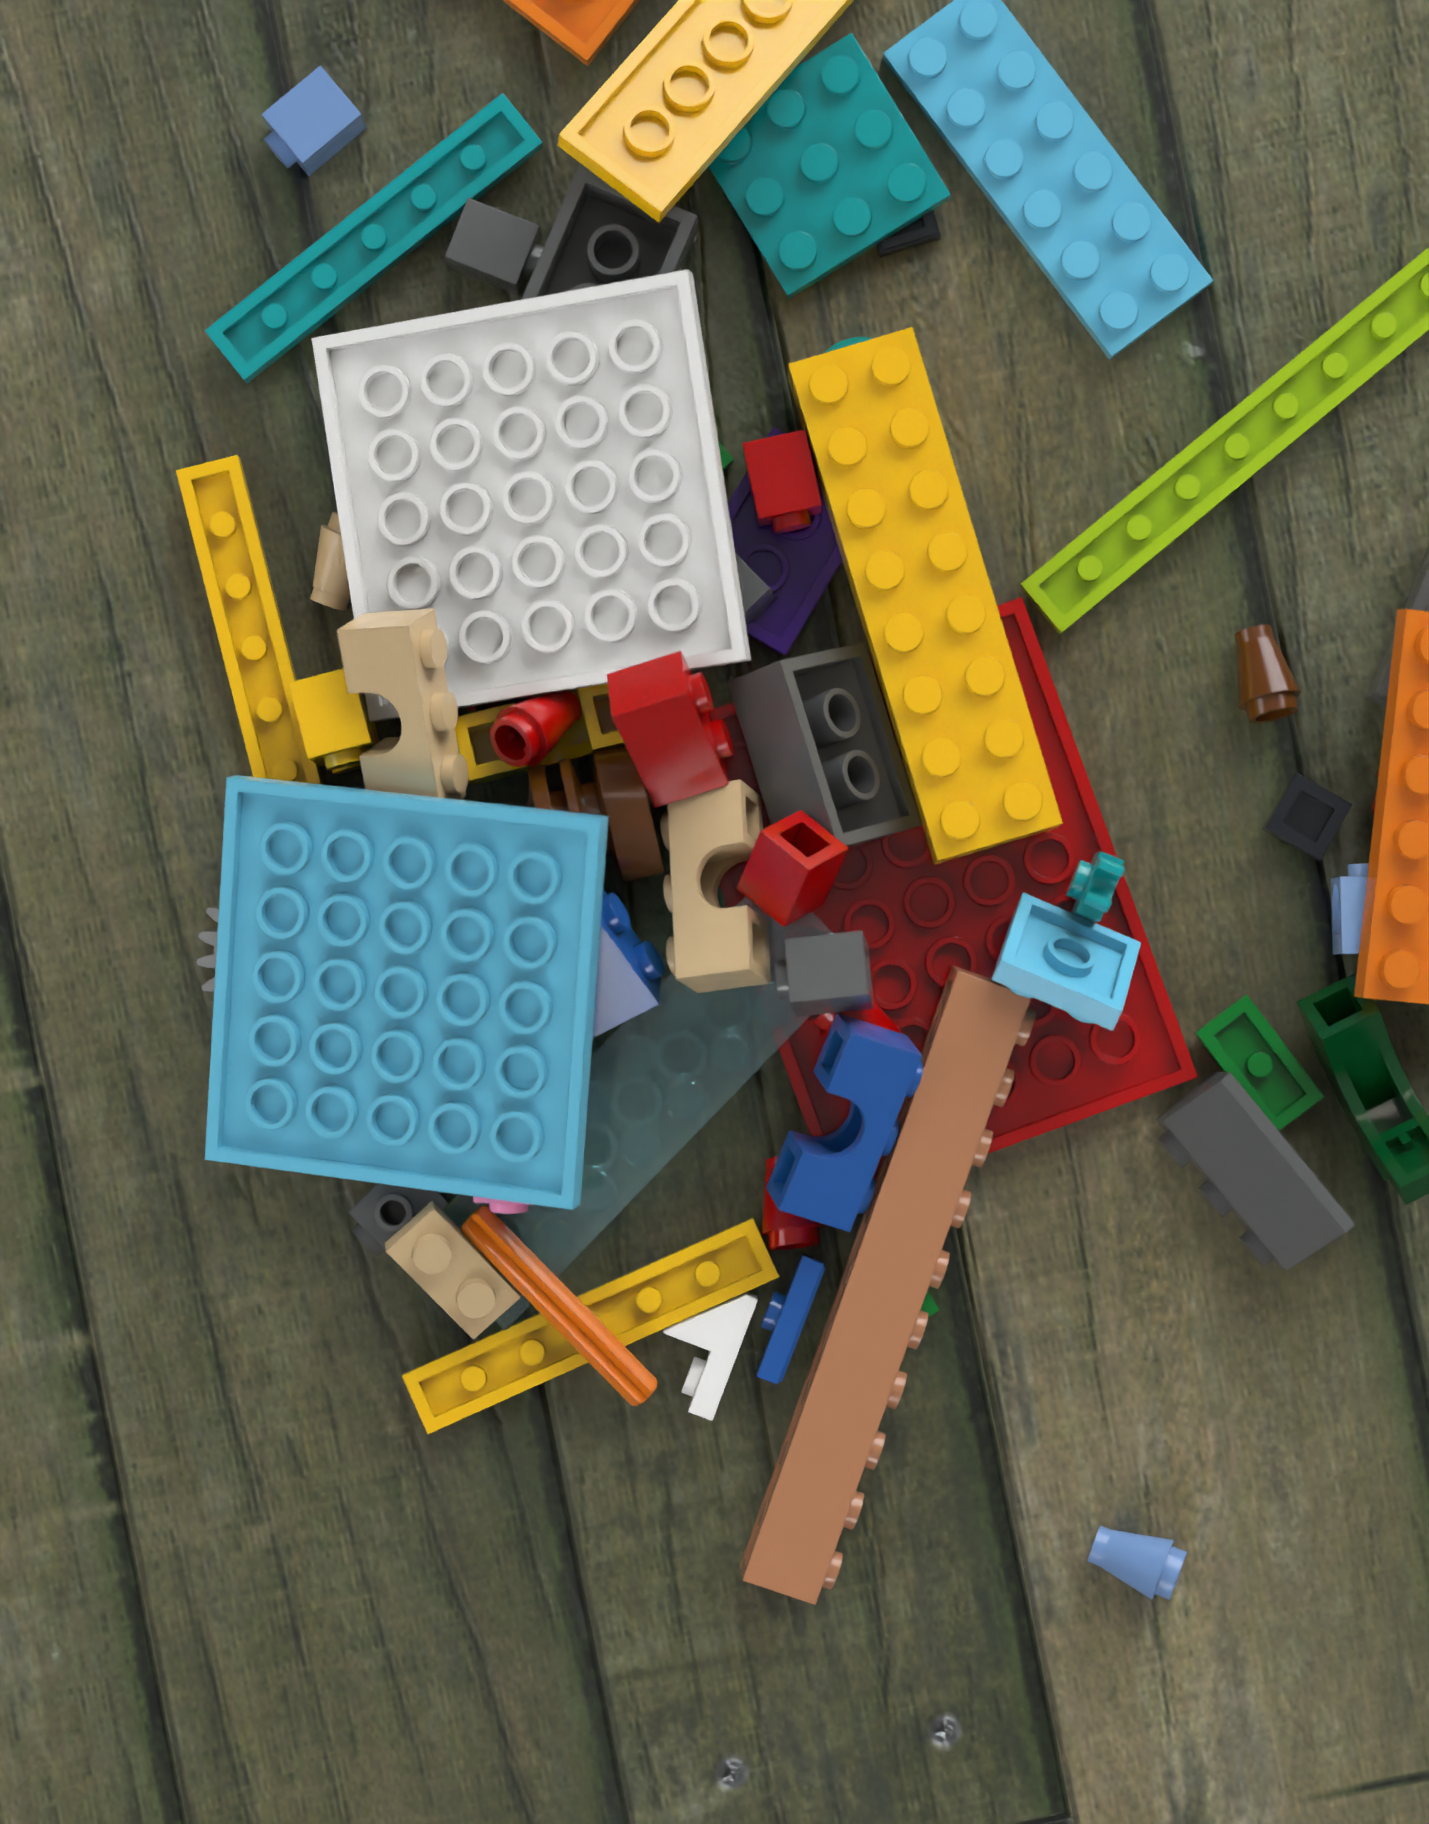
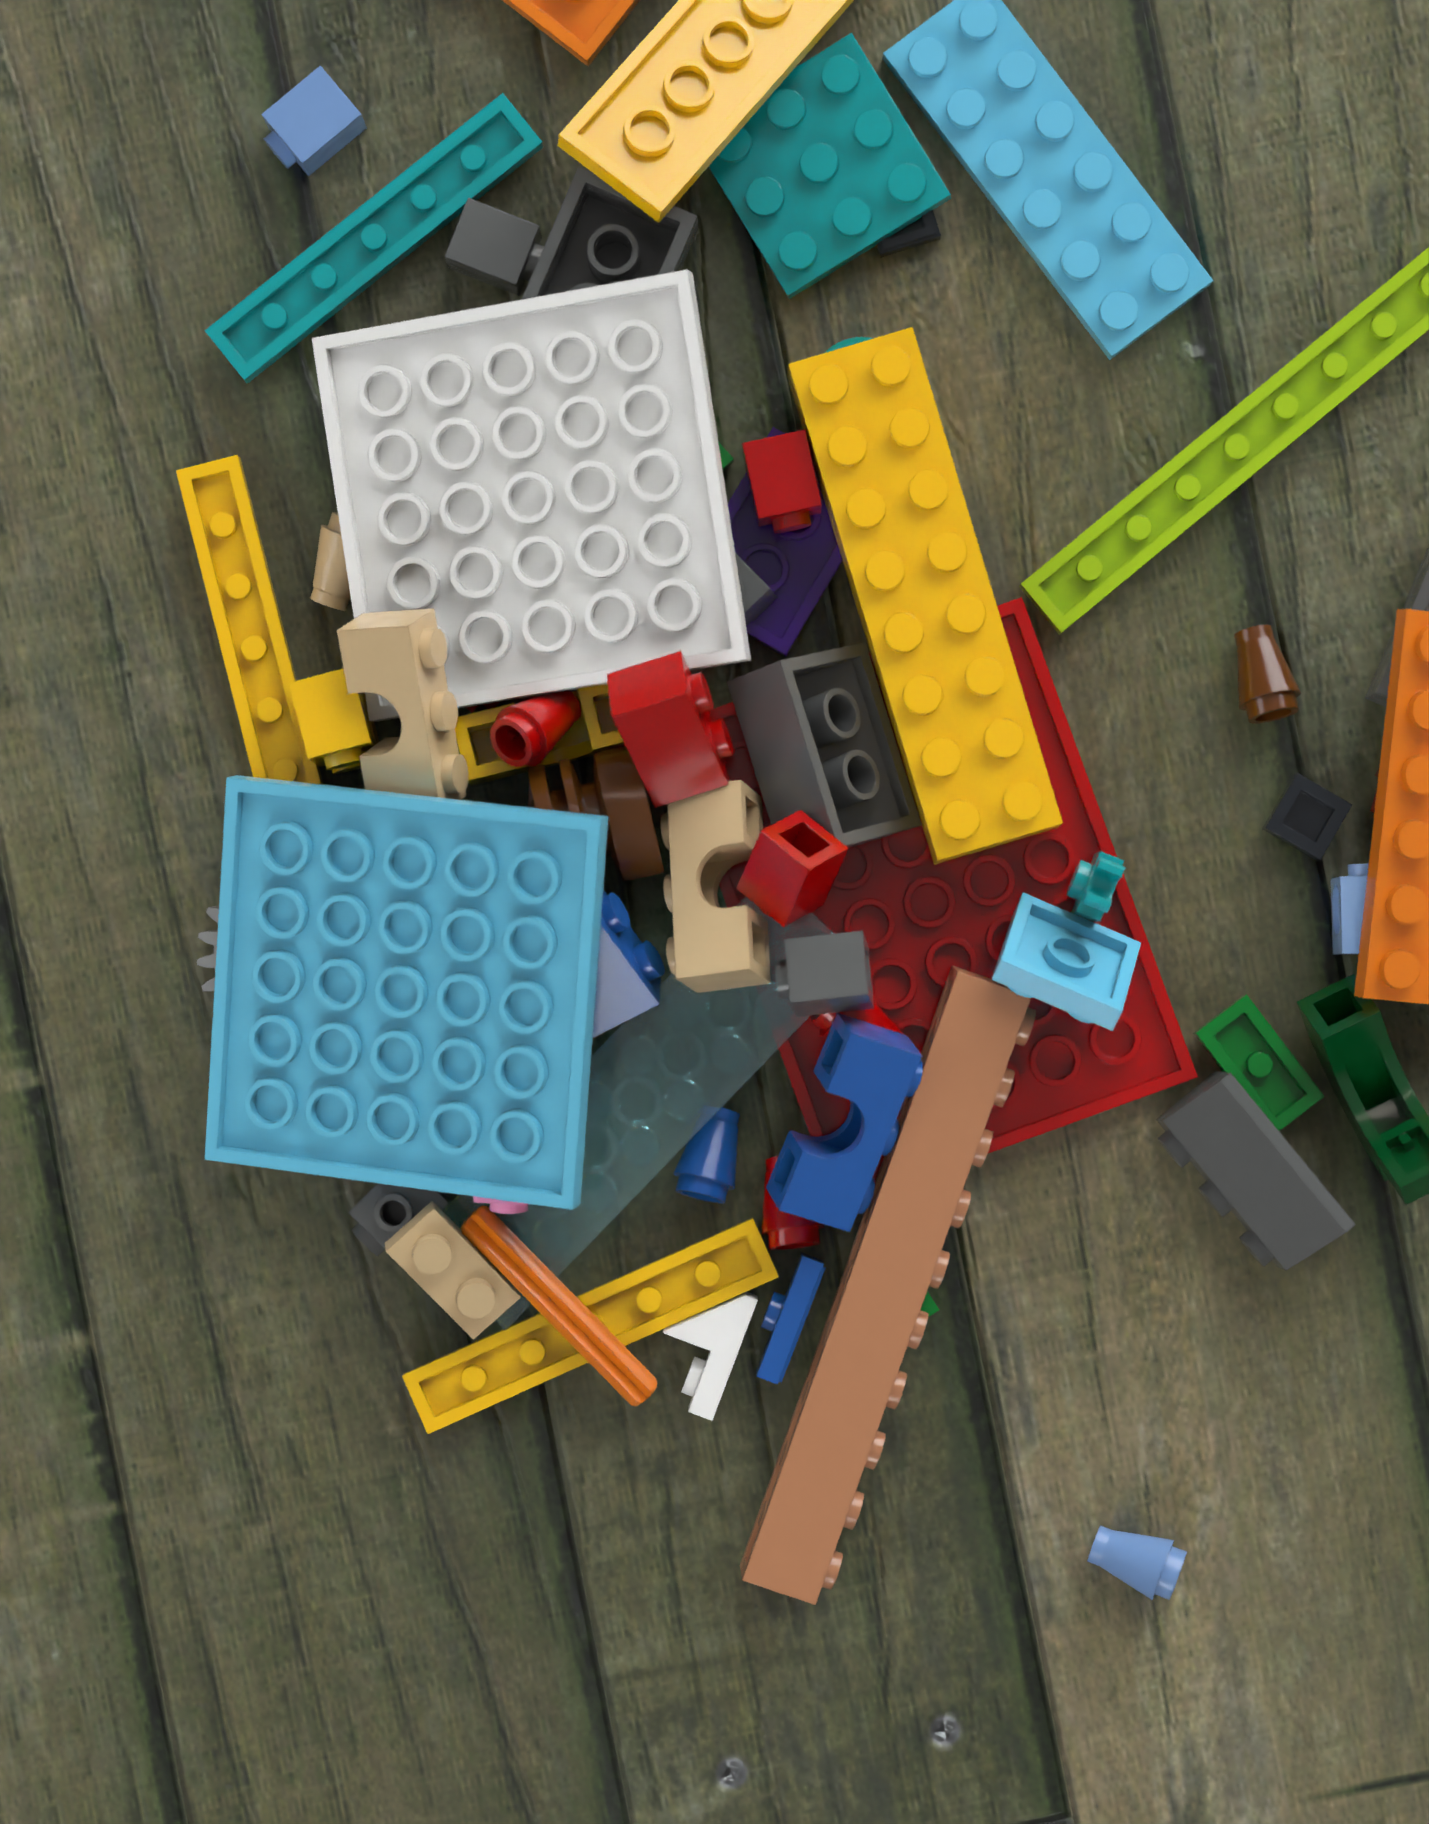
(710, 1160): none -> blue cone

